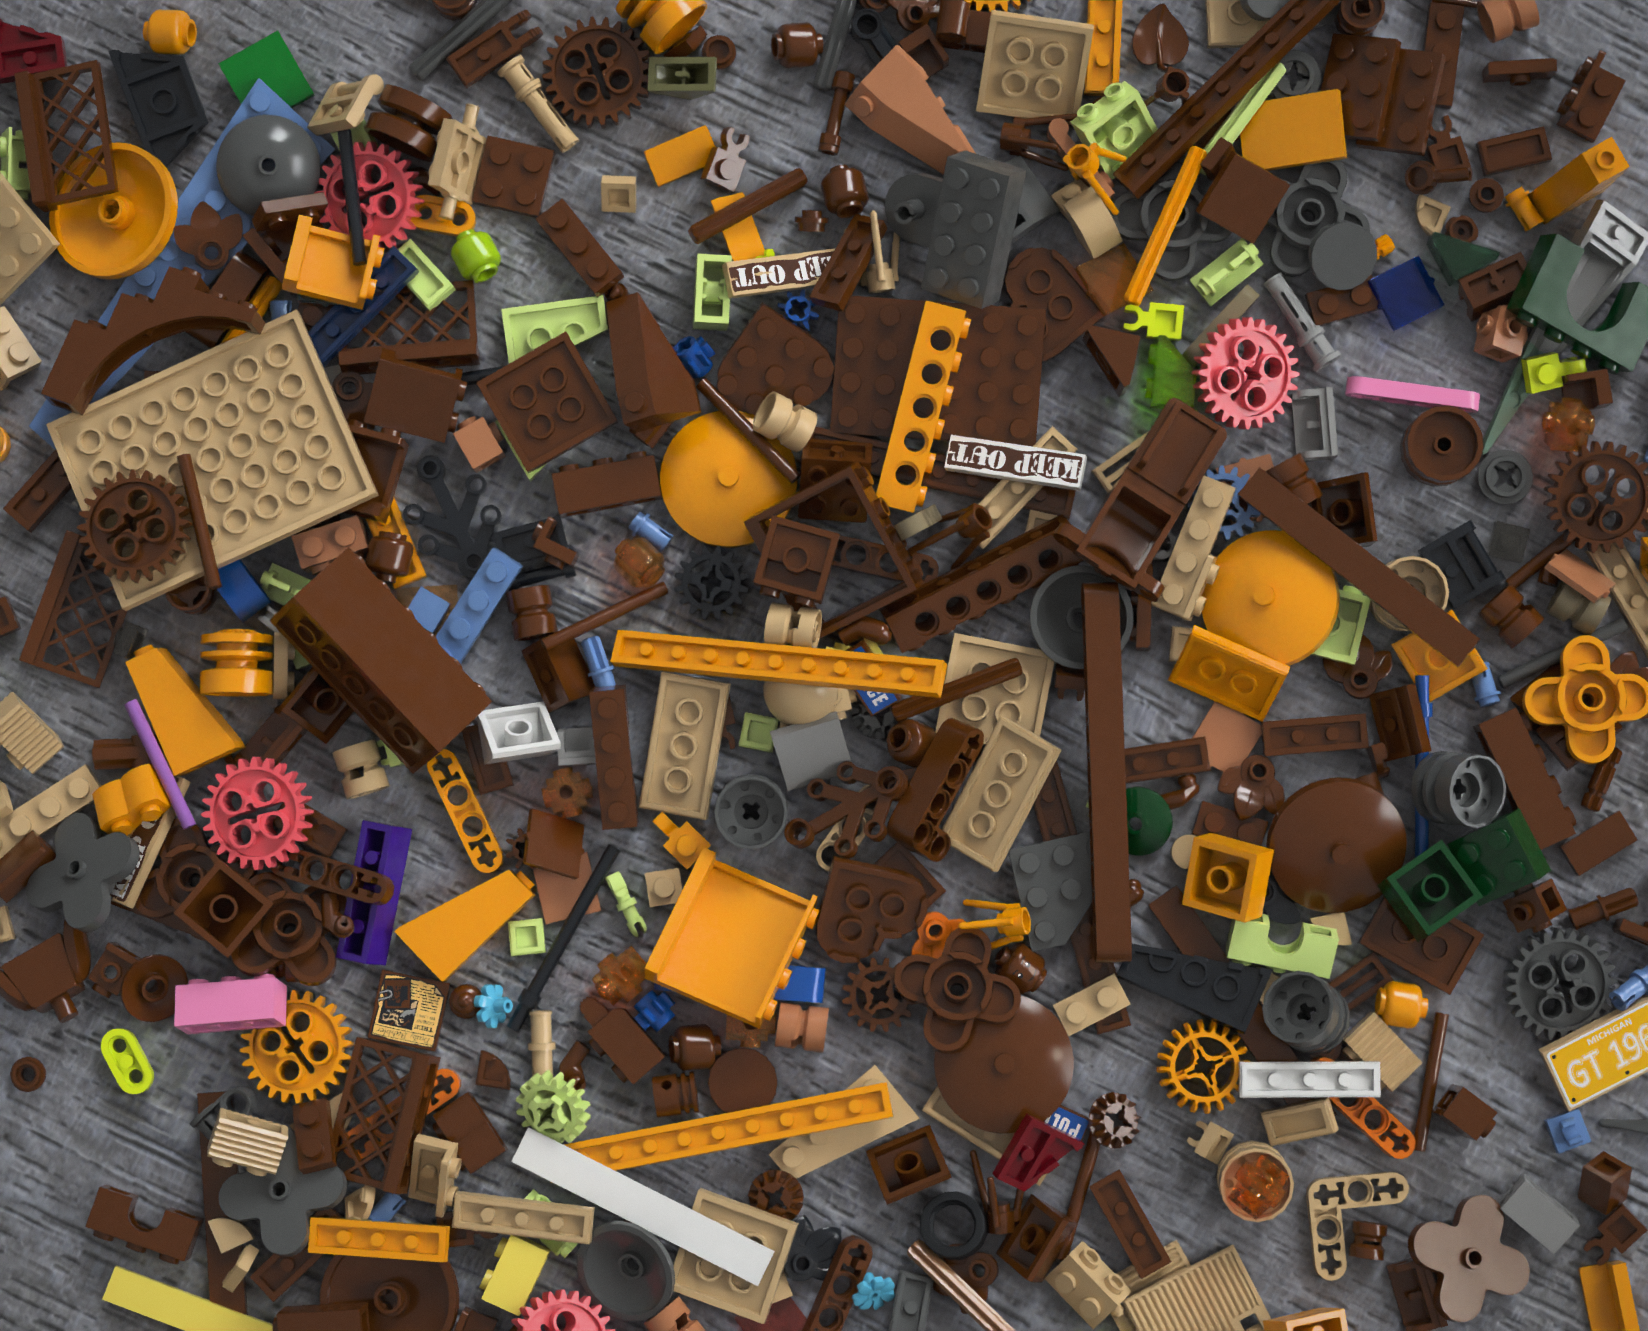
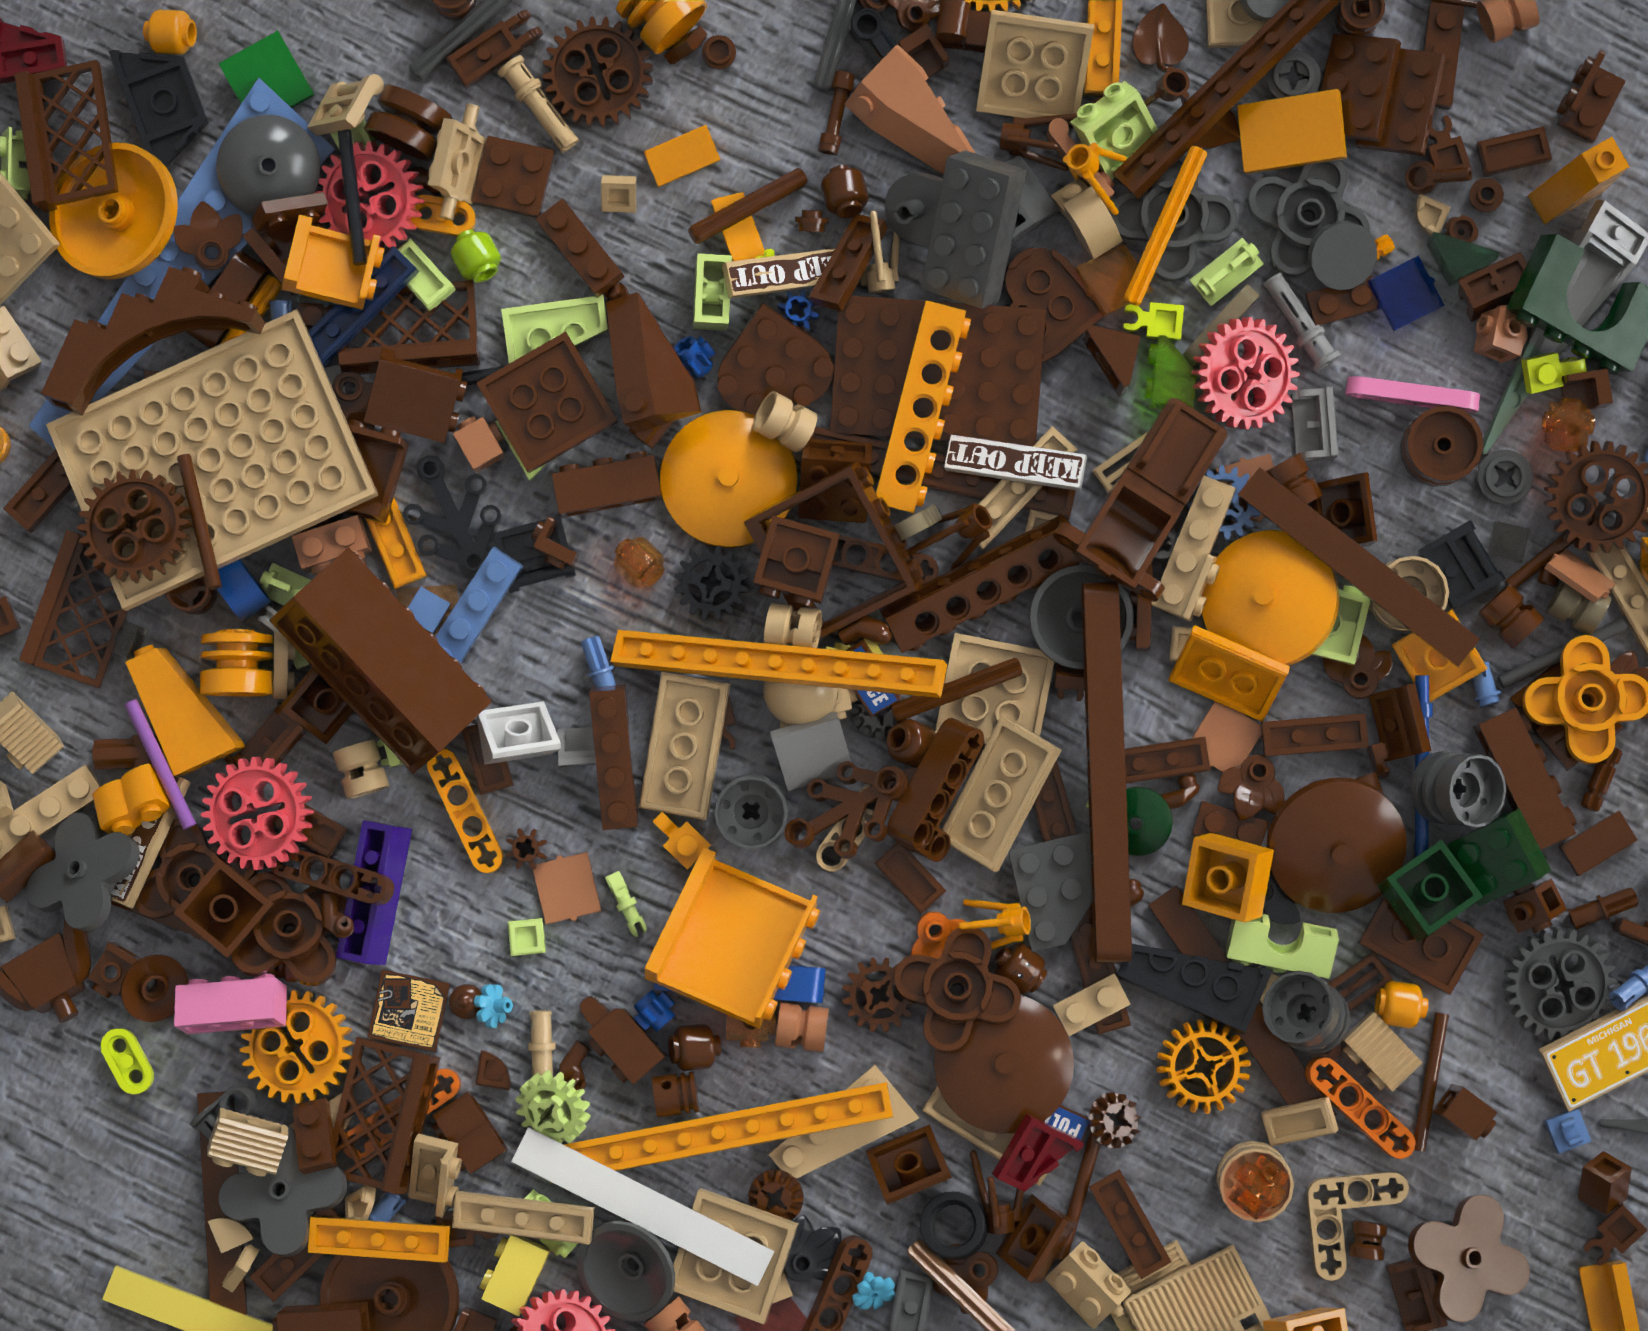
(18, 1078): reddish brown plate -> none
(115, 1217): reddish brown arch -> none
(389, 556): reddish brown head -> none
(460, 927): light orange slope -> none
(530, 996): black bar -> none
(531, 612): reddish brown wheel -> none
(553, 844): reddish brown piece -> none
(559, 673): reddish brown panel -> none
(581, 792): clear orange brick -> none
(604, 616): reddish brown bar -> none
(620, 976): clear orange brick -> none
(646, 528): medium blue pin -> none
(663, 886): tan plate -> none
(682, 76): olive slope -> none
(723, 164): plate -> none
(742, 1080): reddish brown tile -> none
(747, 431): reddish brown bar -> none
(756, 732): yellowish green tile -> none
(796, 45): reddish brown head -> none
(866, 906): reddish brown plate -> none
(1181, 851): tan tile -> none
(1213, 1142): tan tile -> none
(1216, 158): reddish brown plate -> none
(1242, 197): reddish brown tile -> none
(1246, 108): yellowish green axle -> none
(1309, 1079): white tile -> none
(1335, 921): tan tile -> none
(1519, 71): reddish brown plate -> none
(1523, 208): light orange pin -> none
(1539, 1213): light grey hinge -> none

